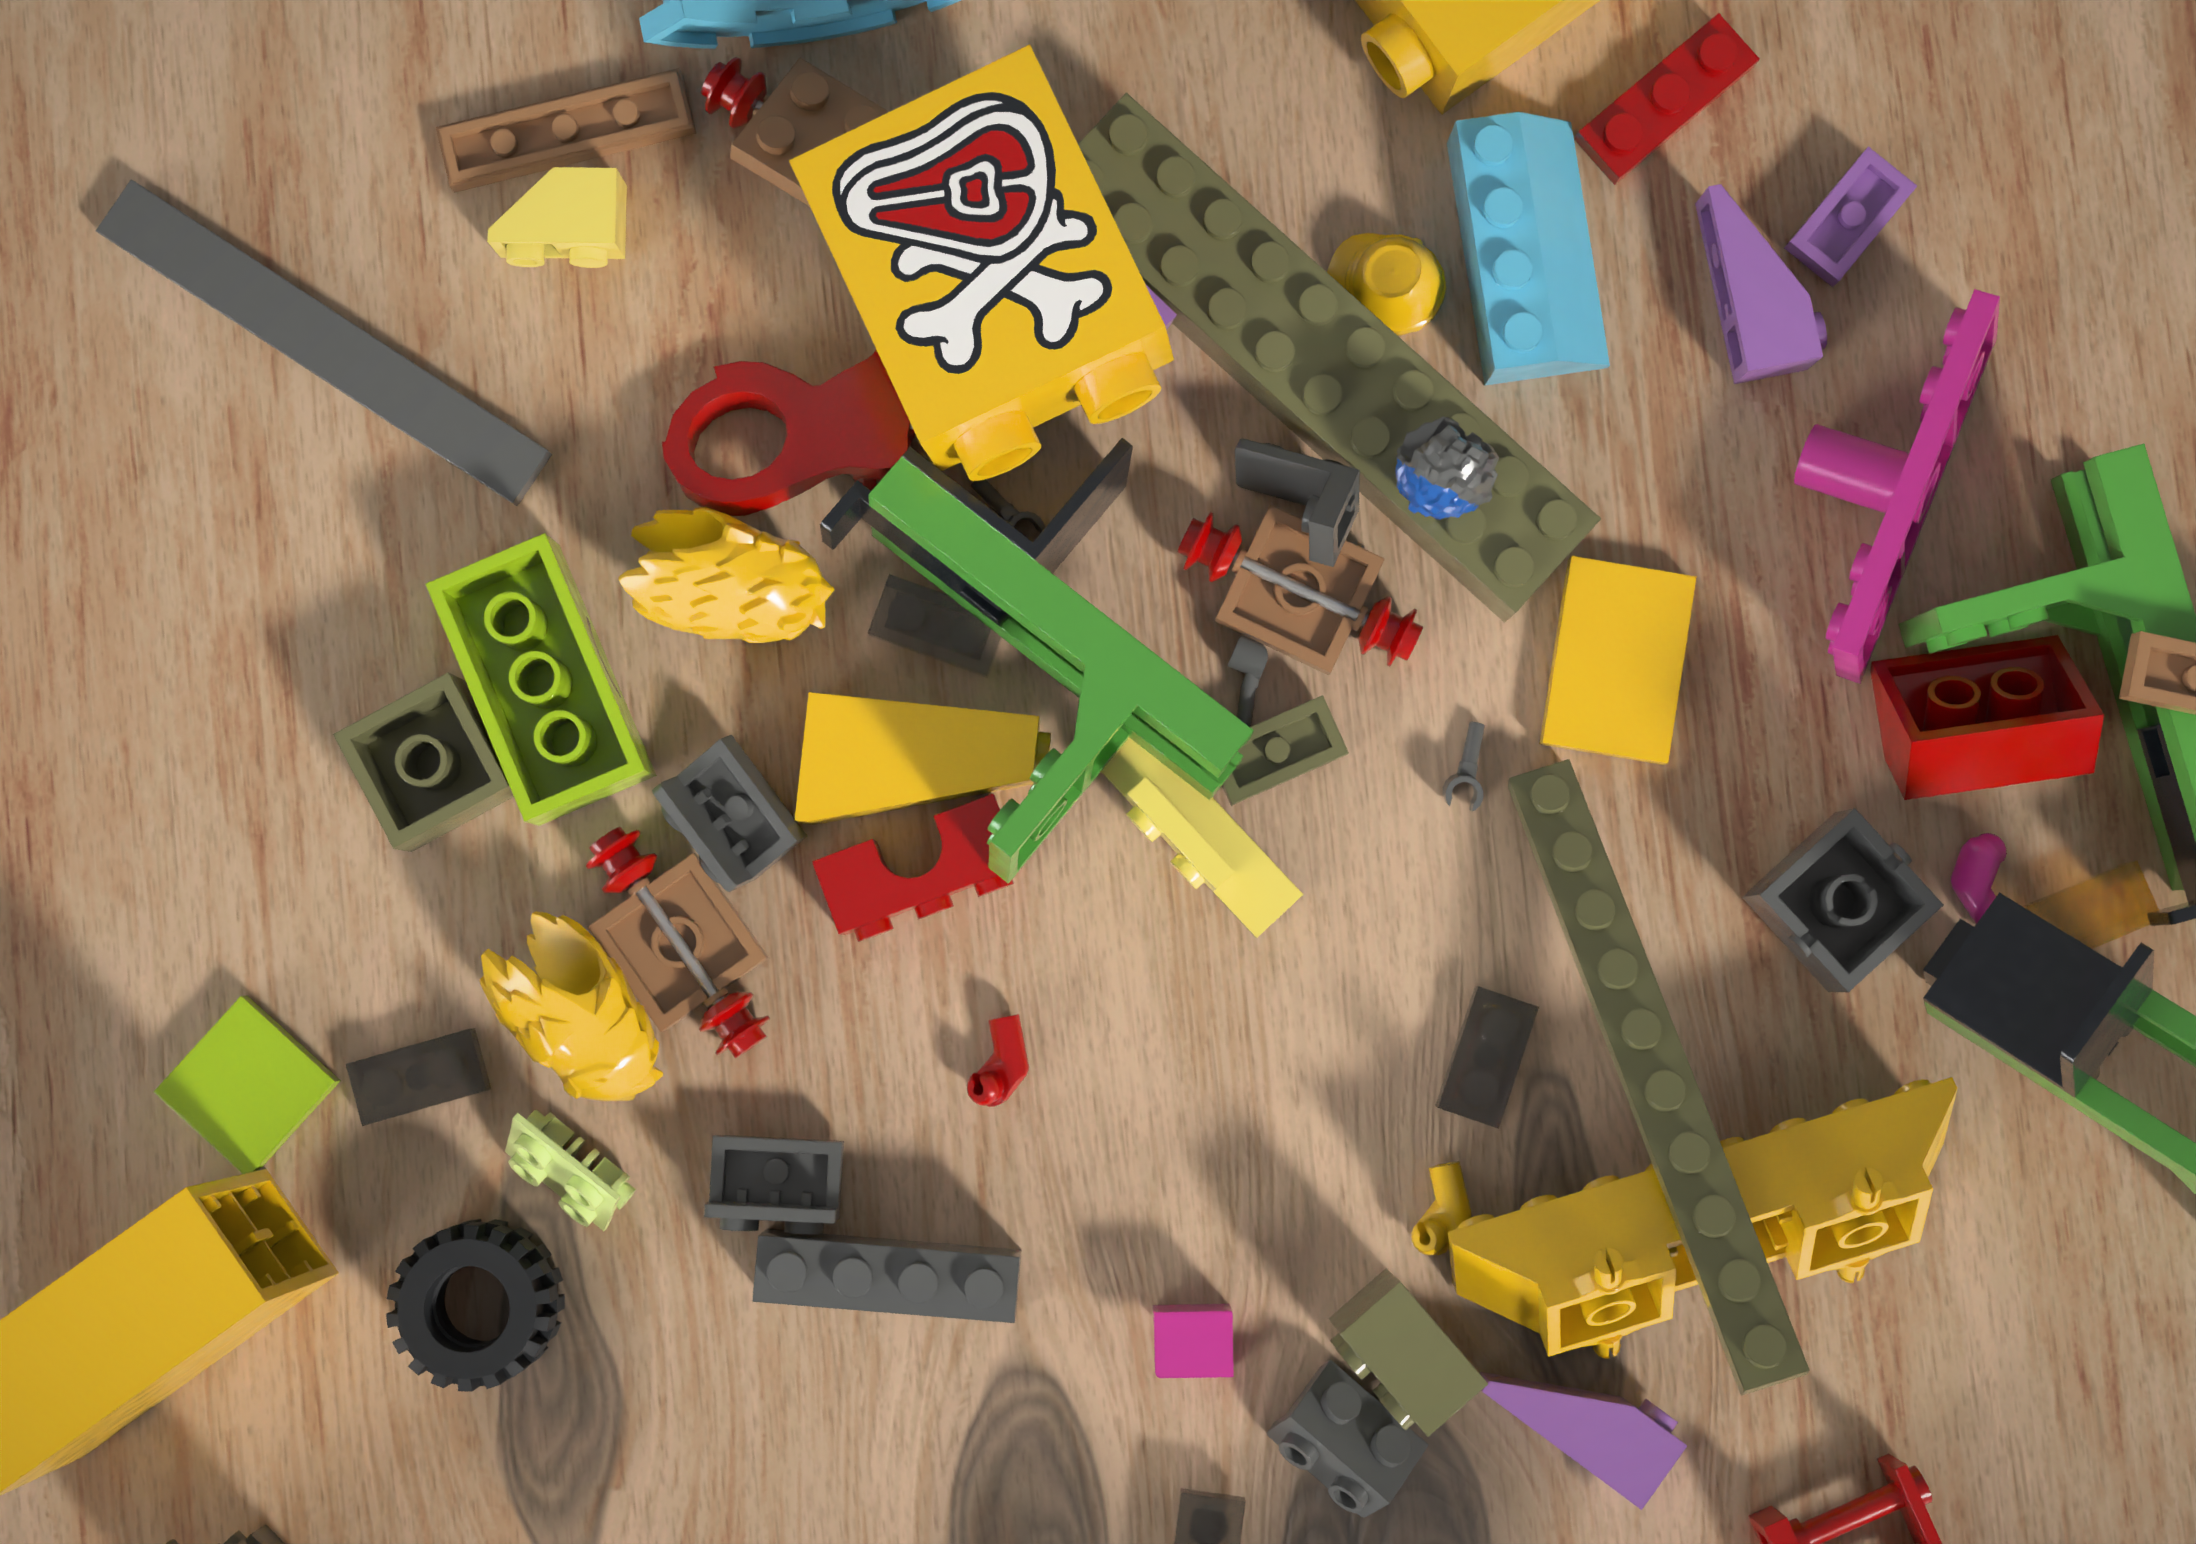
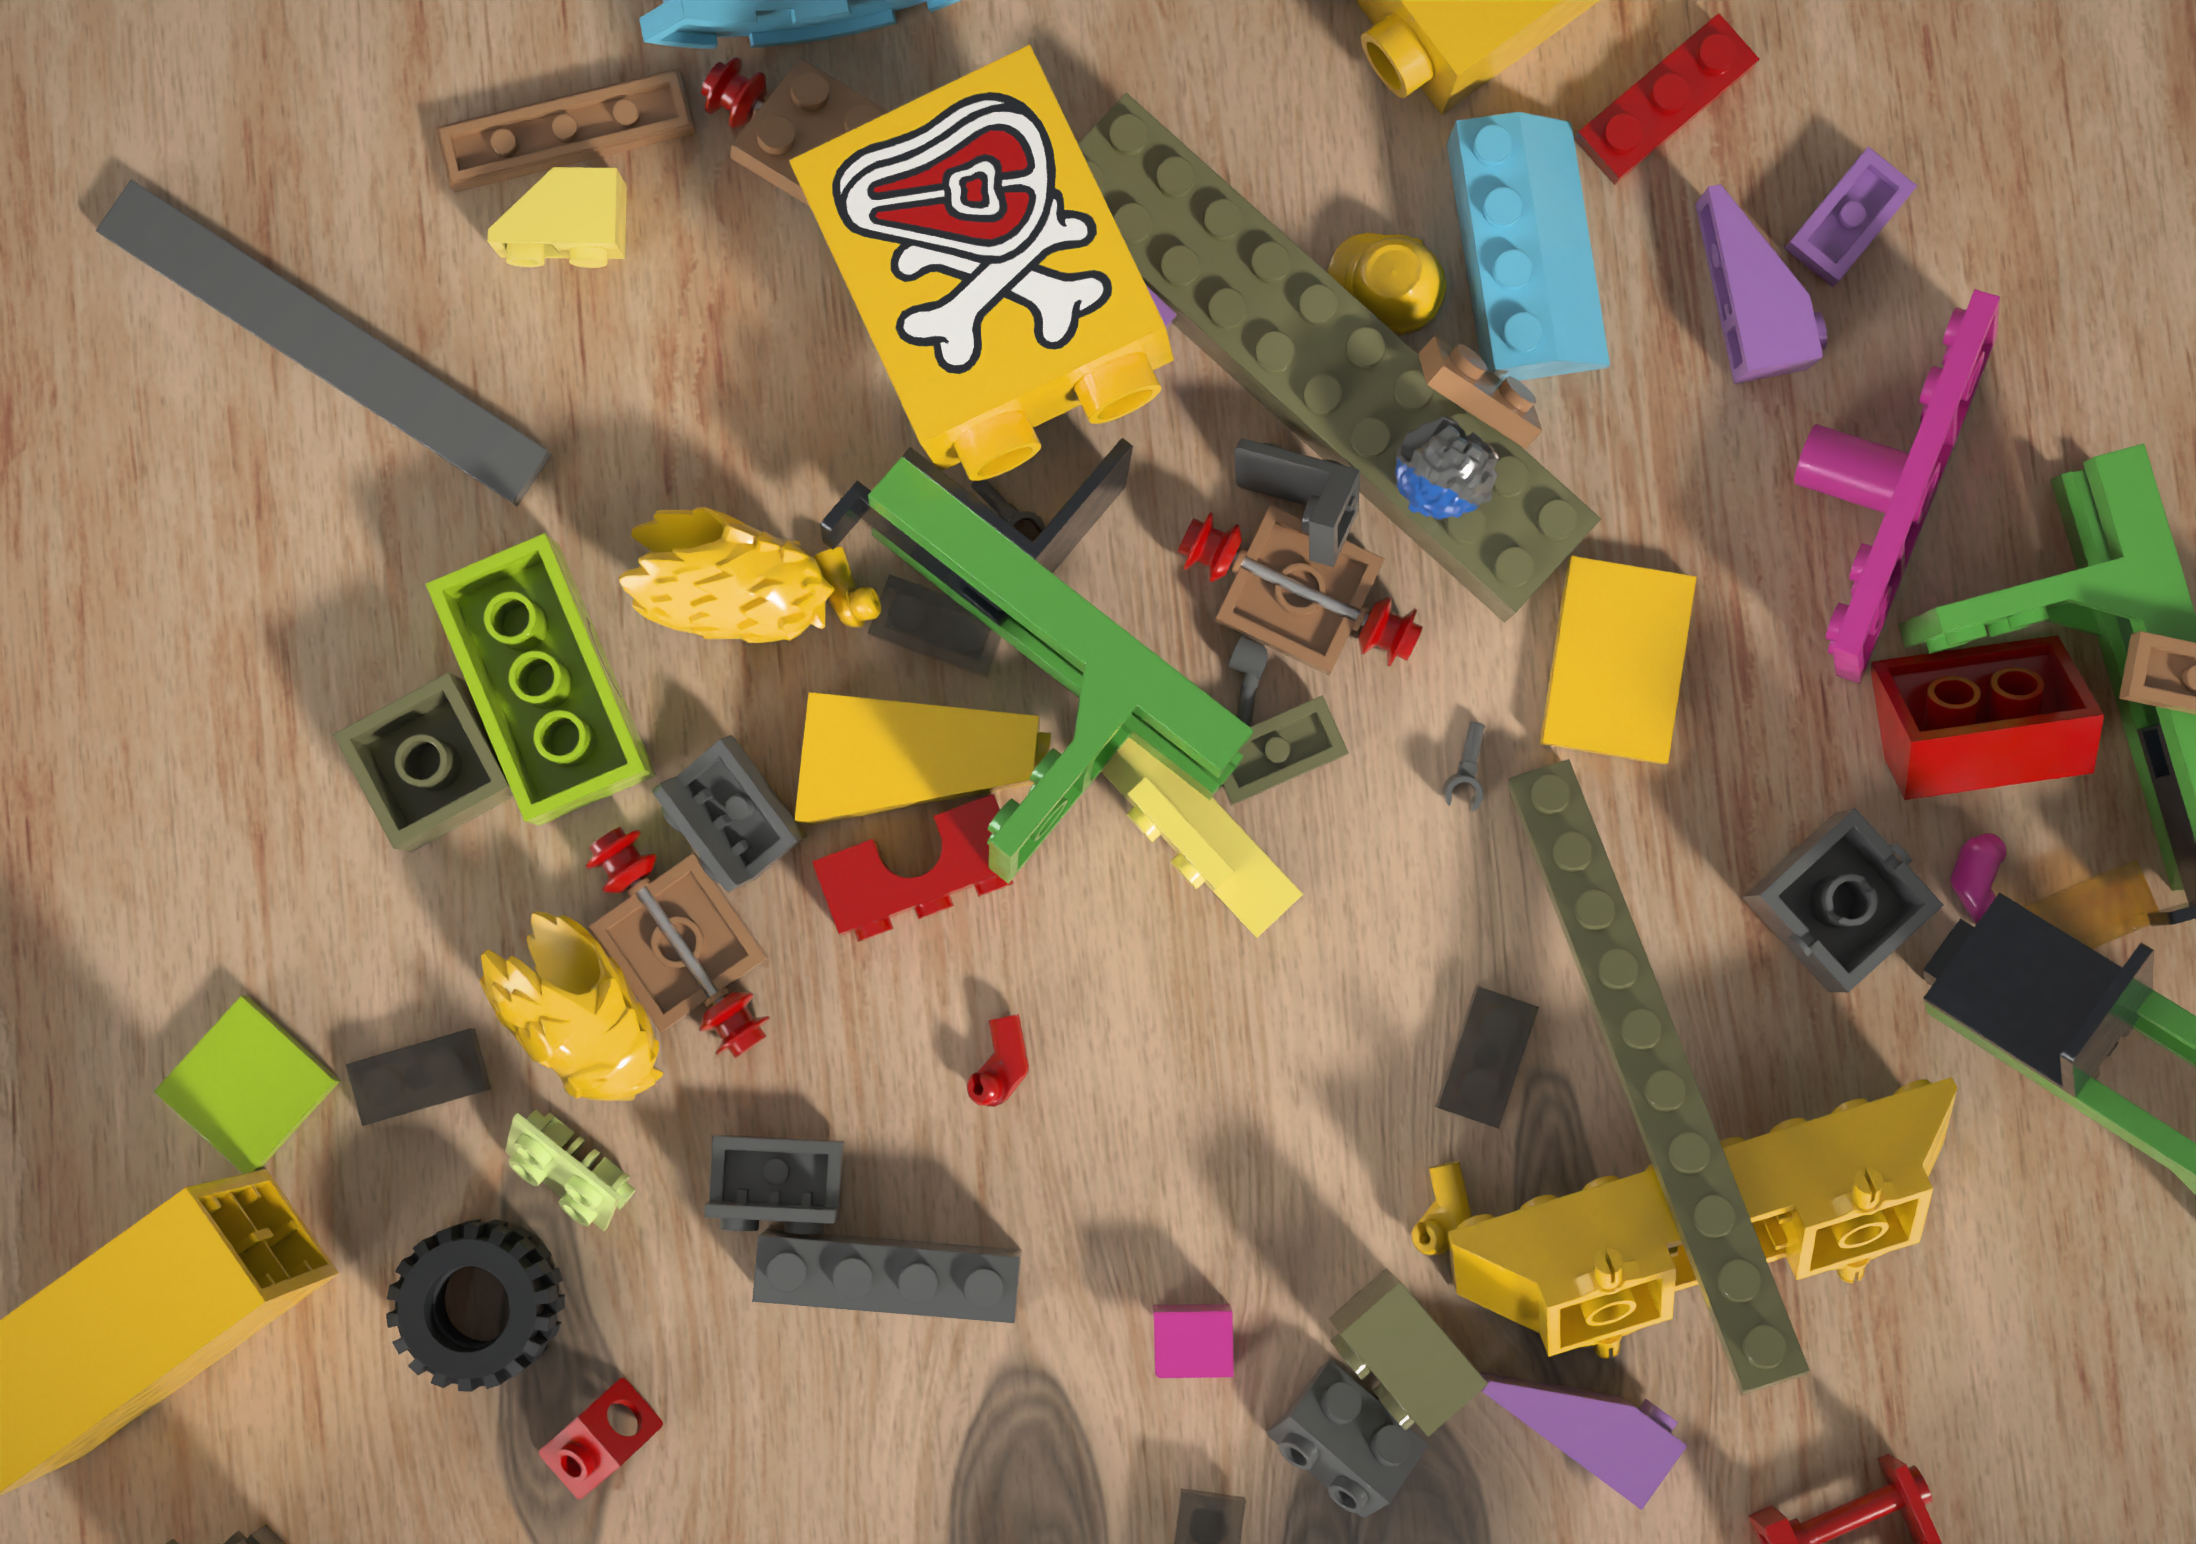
(589, 1446): none -> red bracket
(833, 429): red animal -> none
(849, 603): none -> yellow arm
(1465, 380): none -> medium nougat plate

